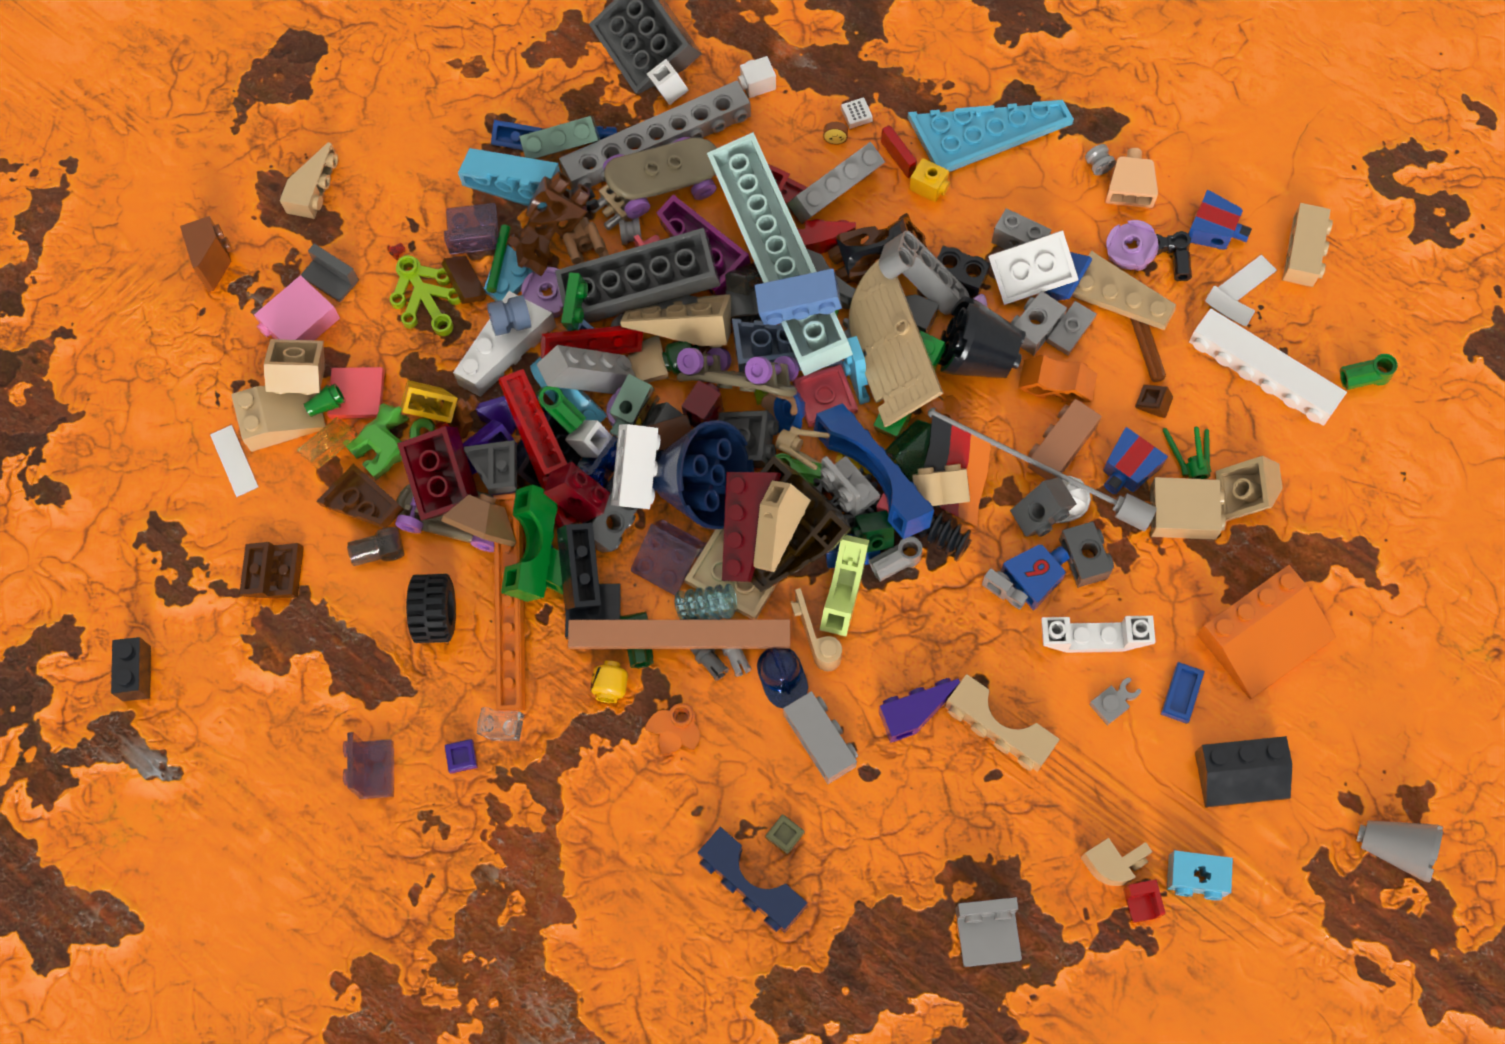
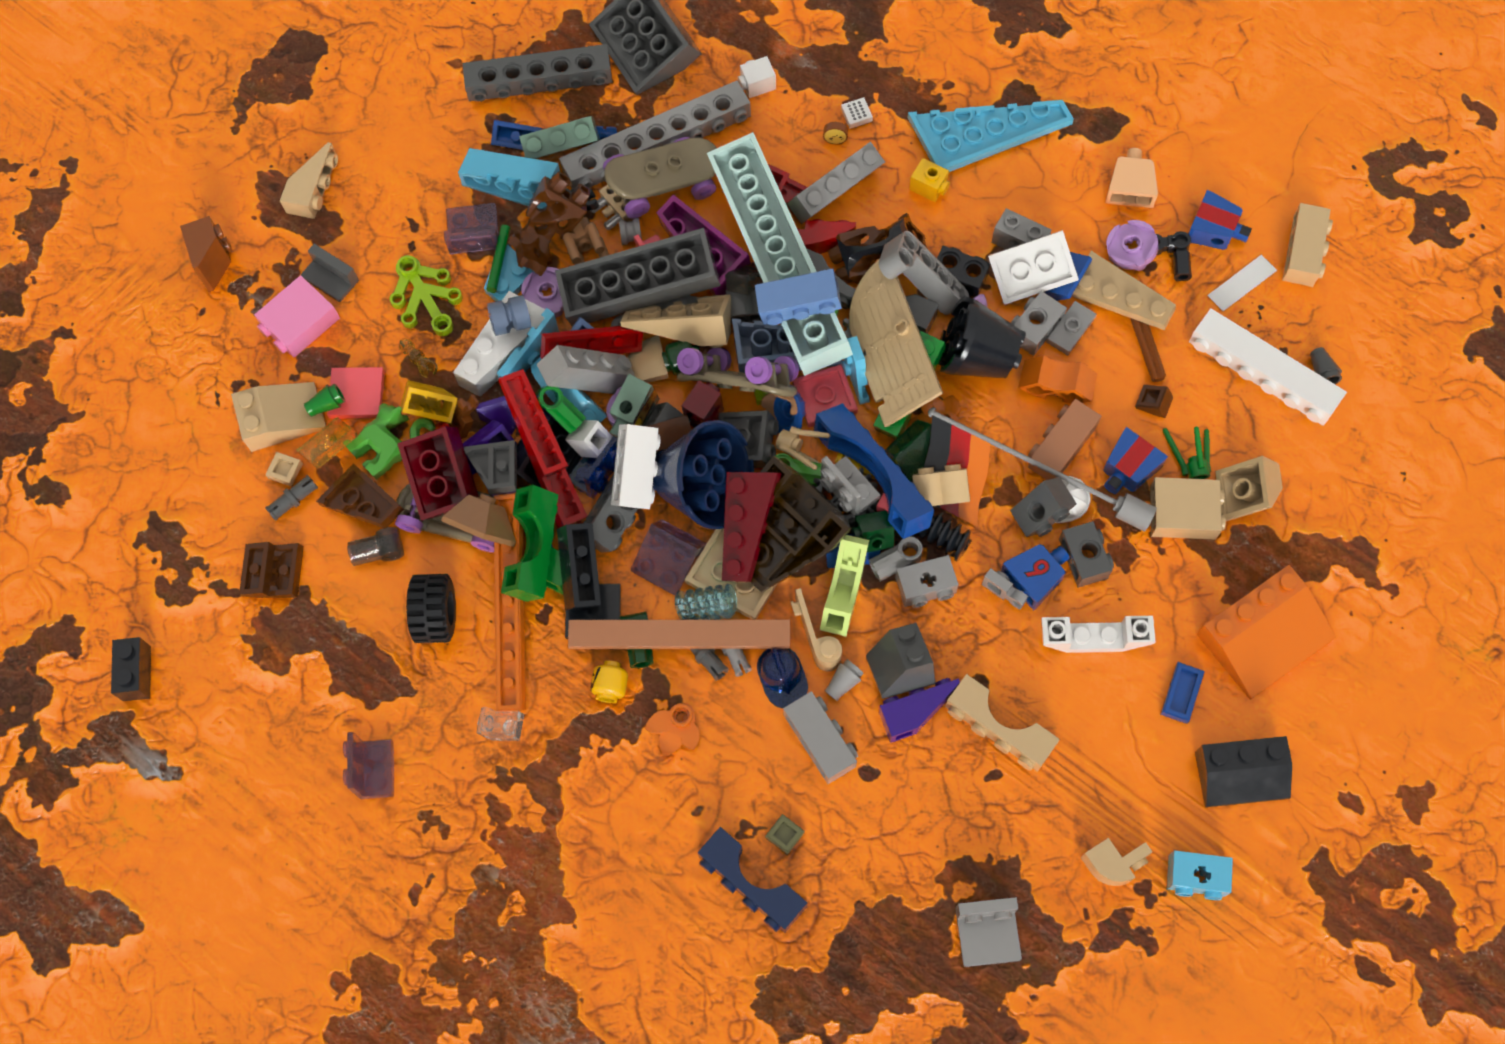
(234, 461): white sticker -> none
(284, 469): none -> tan plate
(291, 497): none -> dark grey pin
(294, 366): tan brick -> none
(396, 250): clear red piece -> none
(418, 357): none -> clear yellow piece
(461, 756): dark purple tile -> none
(464, 279): reddish brown tile -> none
(525, 356): none -> medium azure wing
(526, 70): none -> dark grey brick
(573, 311): green plate -> none
(576, 492): dark red brick -> none
(667, 81): white brick -> none
(777, 522): tan slope -> none
(844, 679): none -> light grey cone
(898, 151): red tile -> none
(901, 662): none -> dark grey slope
(936, 571): none -> light grey brick
(1100, 159): light grey wheel -> none
(1113, 703): light grey plate -> none
(1144, 901): red panel -> none
(1229, 307): white sticker -> none
(1325, 365): none -> dark grey cone
(1367, 372): green piece -> none
(1404, 845): light grey cone -> none

